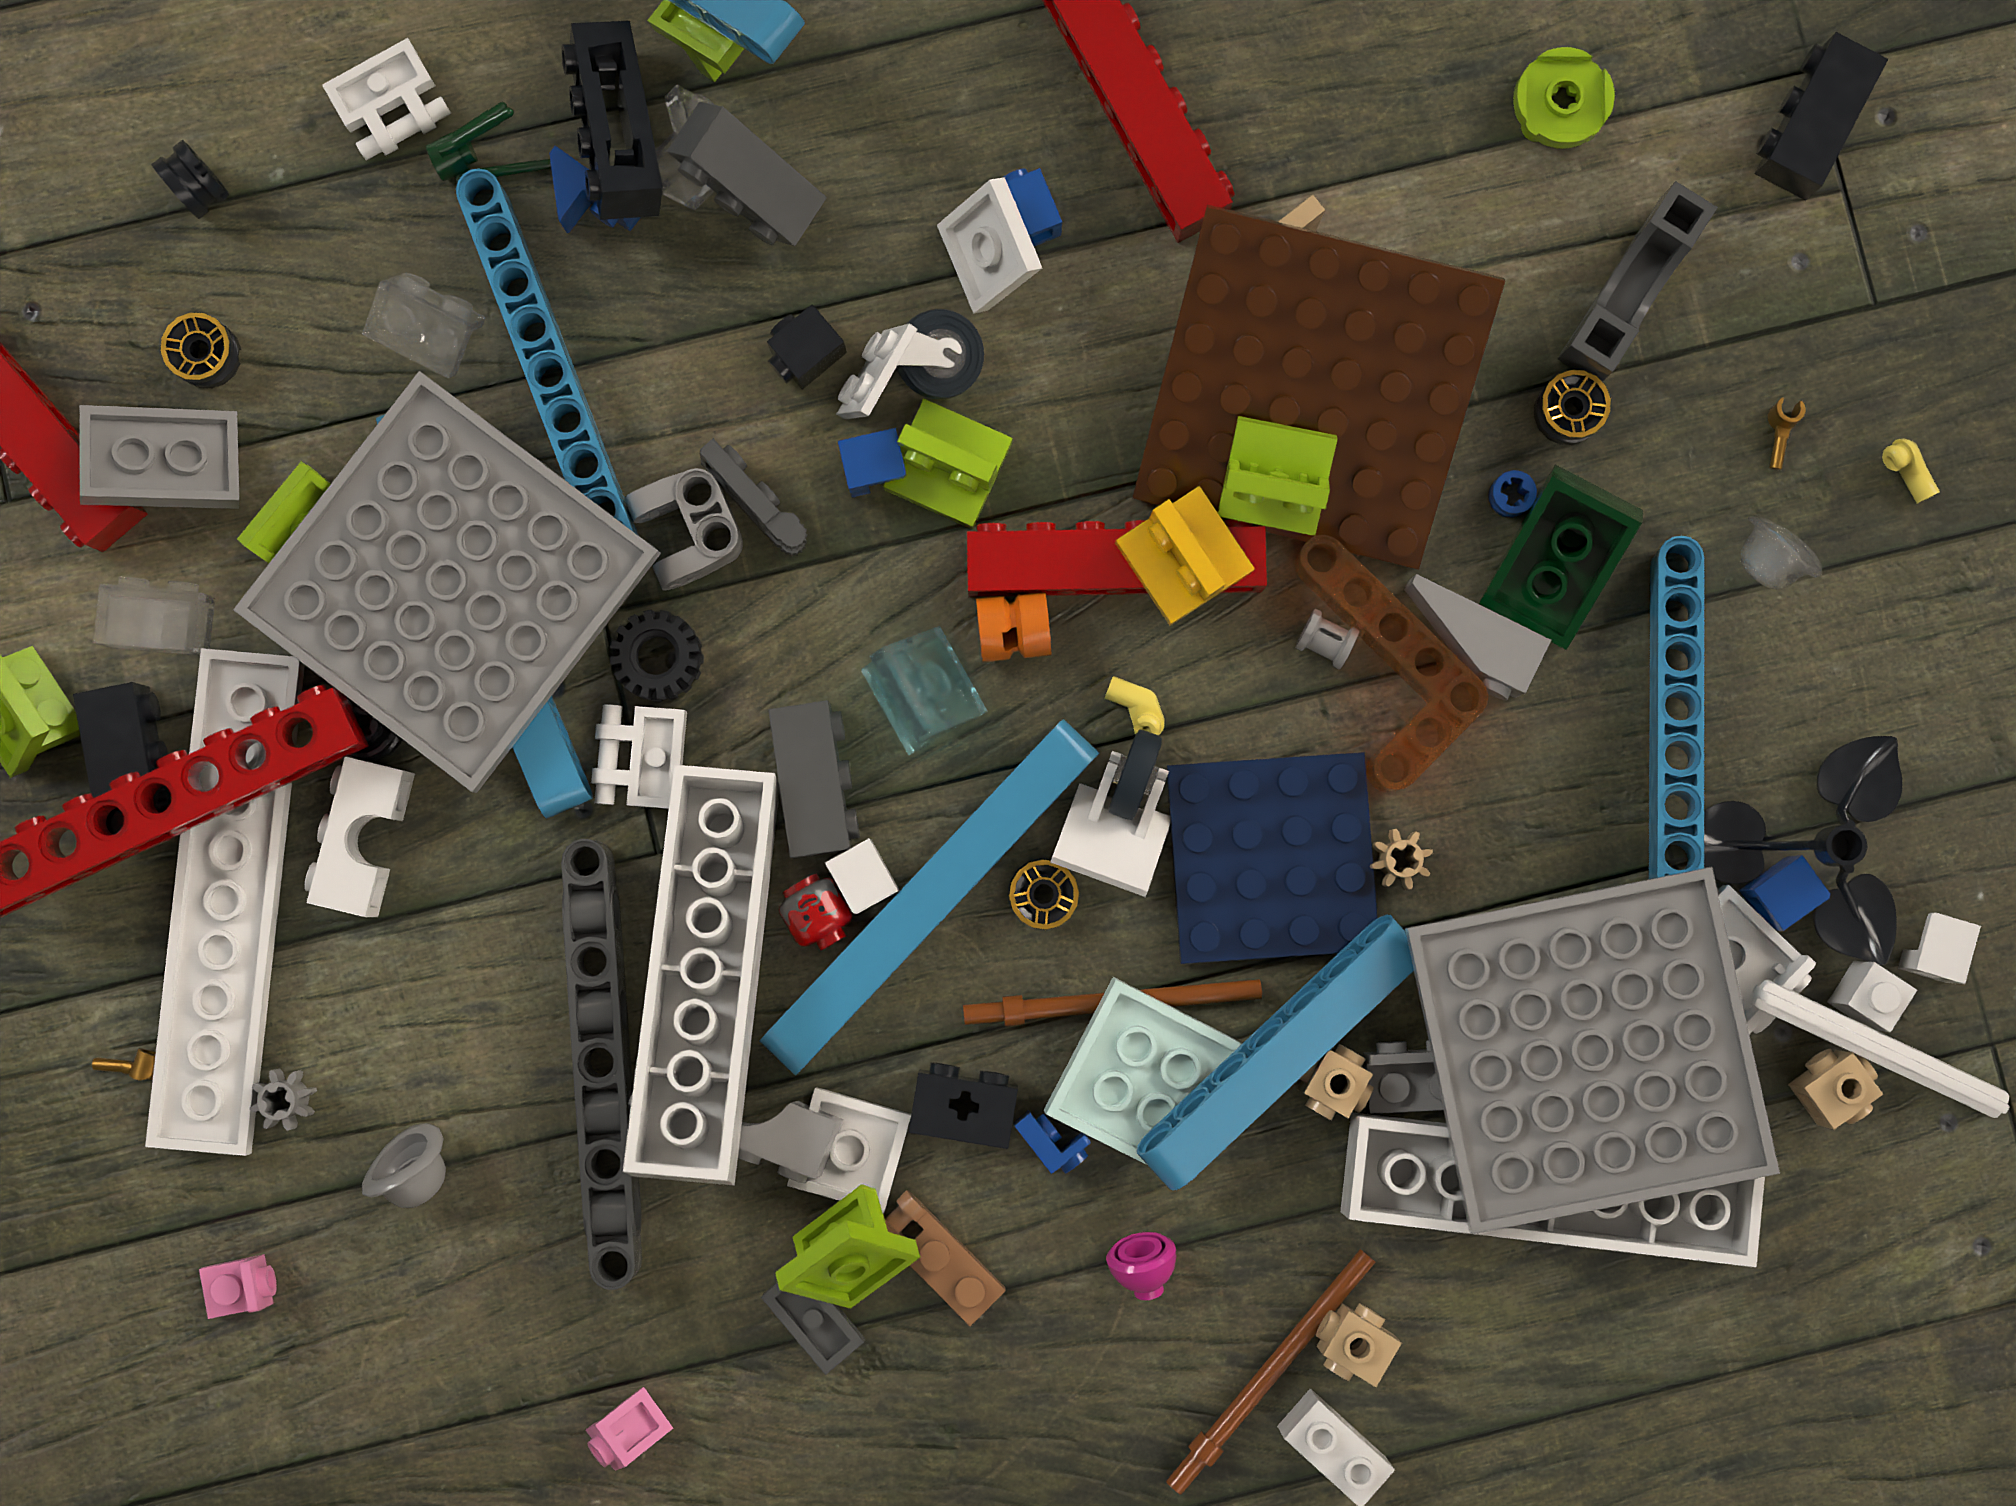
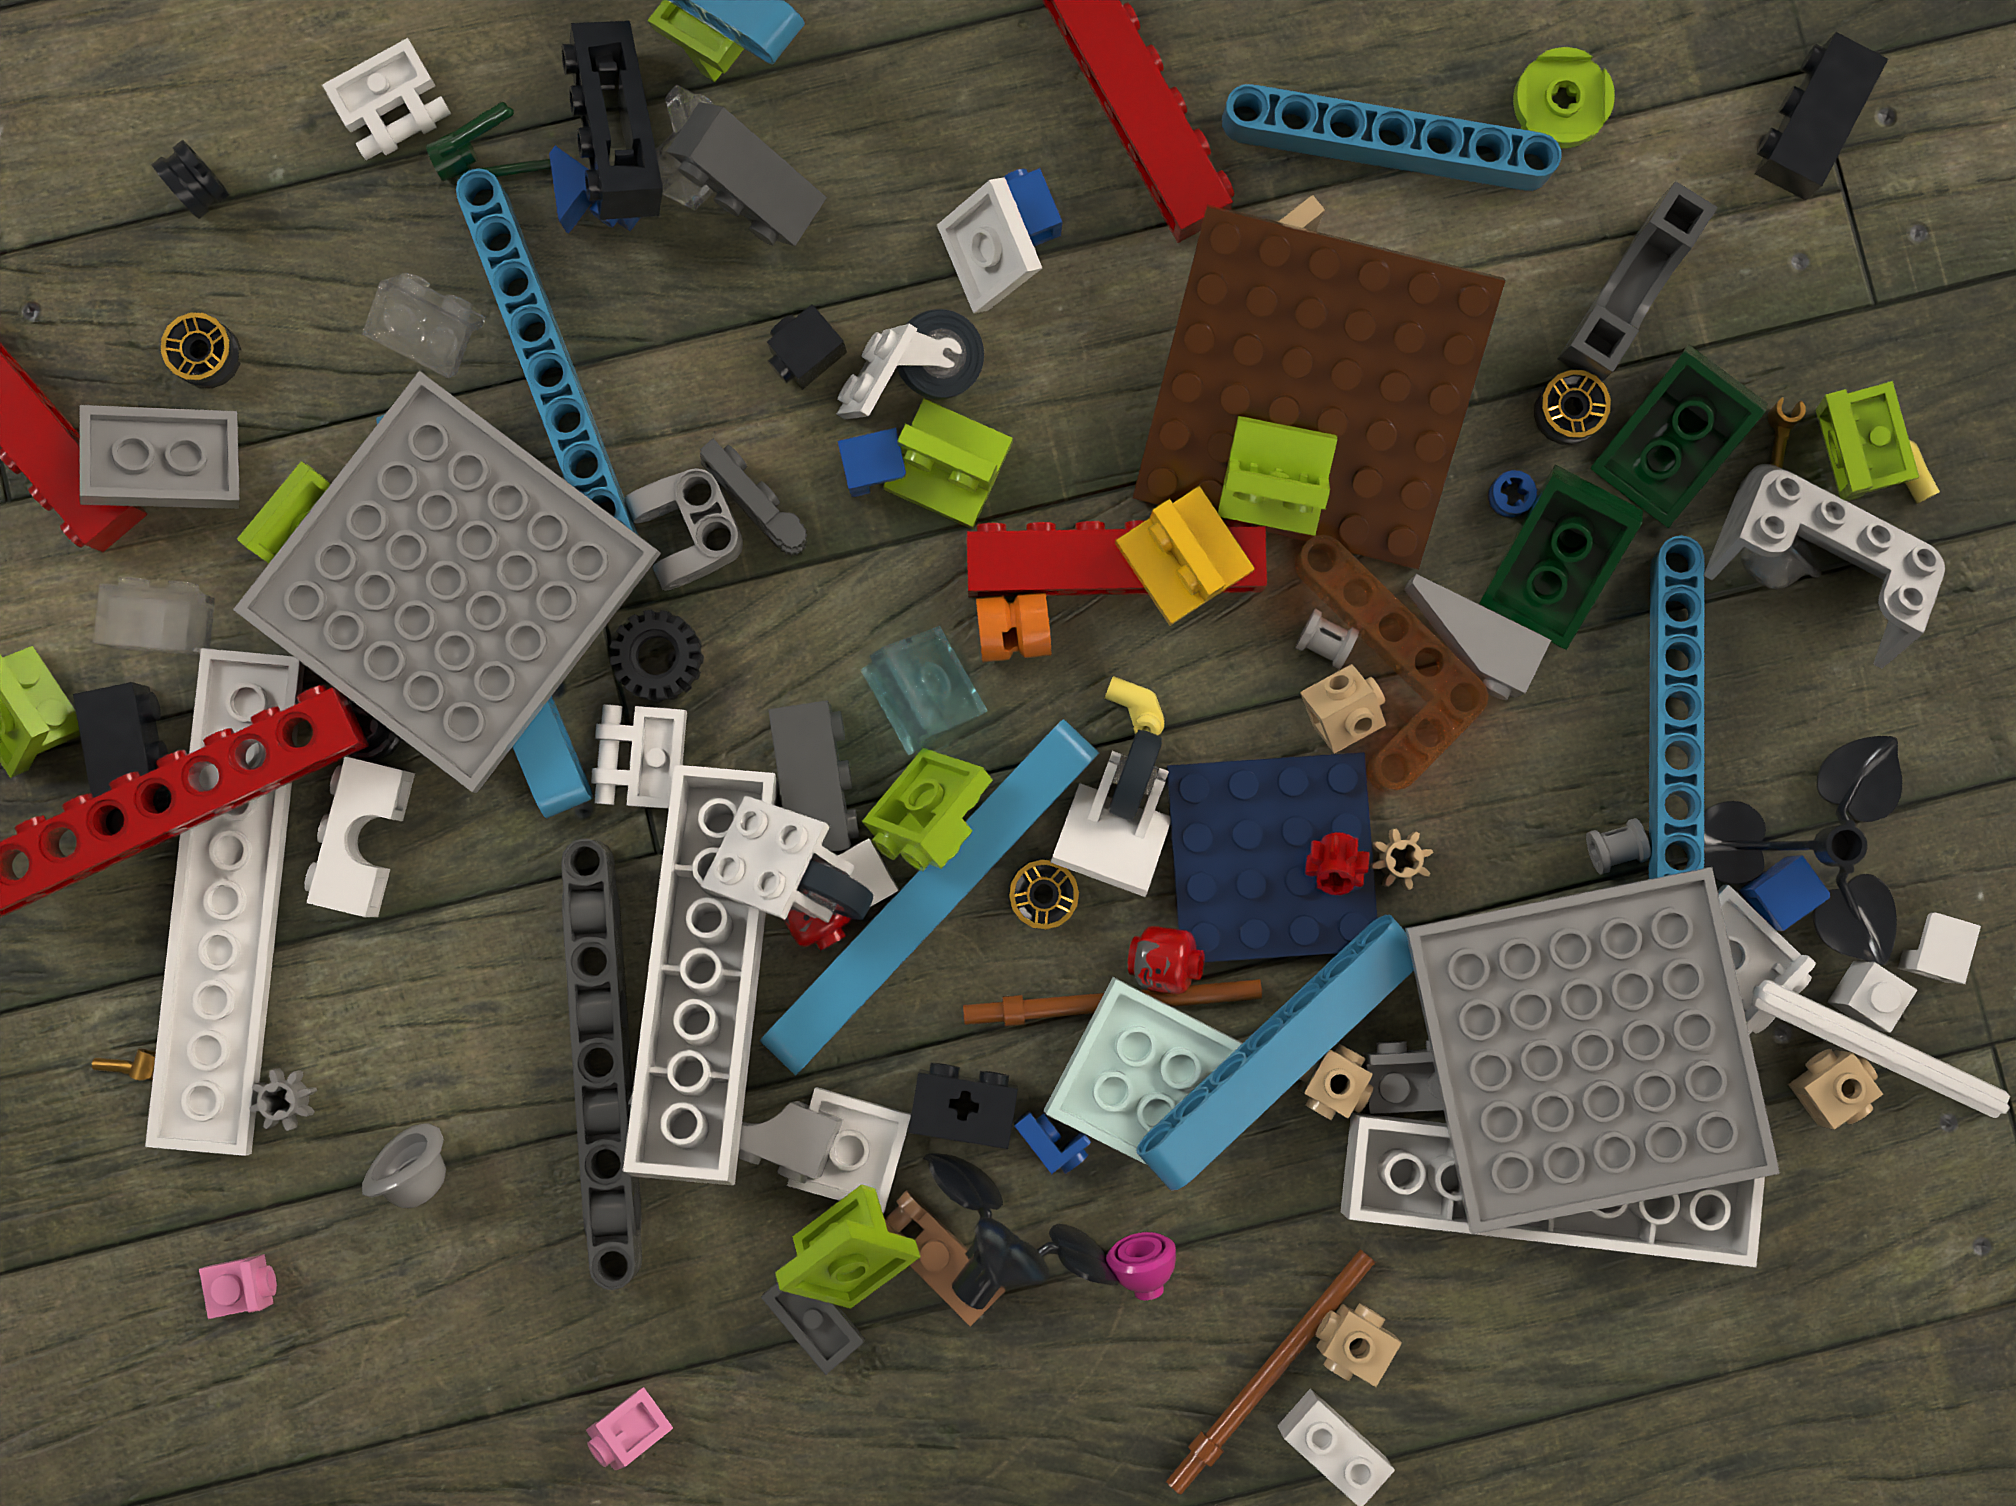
(771, 868): none -> white plate
(926, 810): none -> lime plate
(997, 1254): none -> black plant
(1165, 960): none -> red head
(1337, 863): none -> red gear
(1344, 707): none -> tan brick
(1411, 127): none -> dark azure beam
(1618, 846): none -> light grey bush
(1679, 436): none -> dark green slope
(1779, 505): none -> light grey windscreen
(1866, 440): none -> lime bracket

